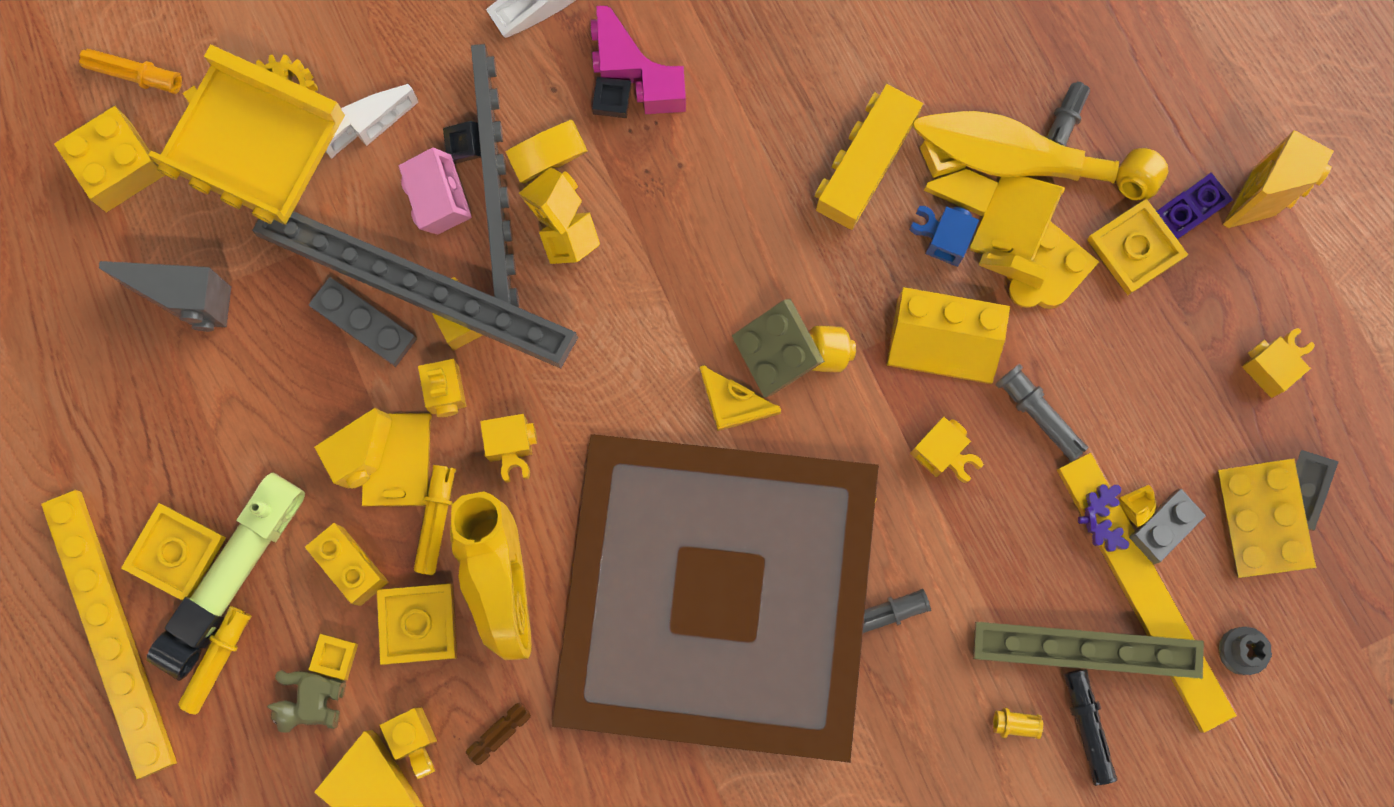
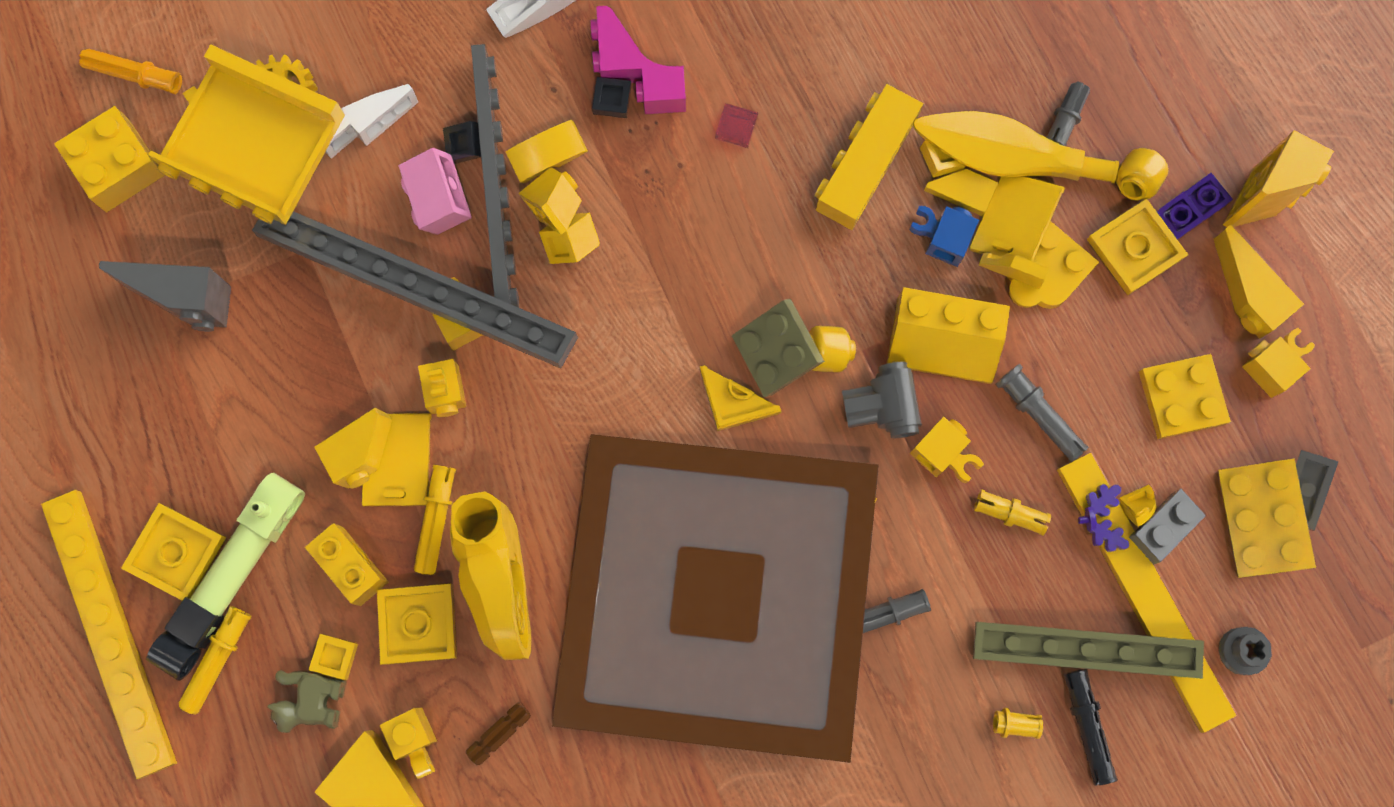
(362, 322): dark grey plate -> none
(507, 440): yellow brick -> none
(736, 125): none -> clear pink tile
(887, 401): none -> dark grey piece
(1012, 512): none -> yellow pin
(1184, 396): none -> yellow plate
(1254, 287): none -> yellow slope

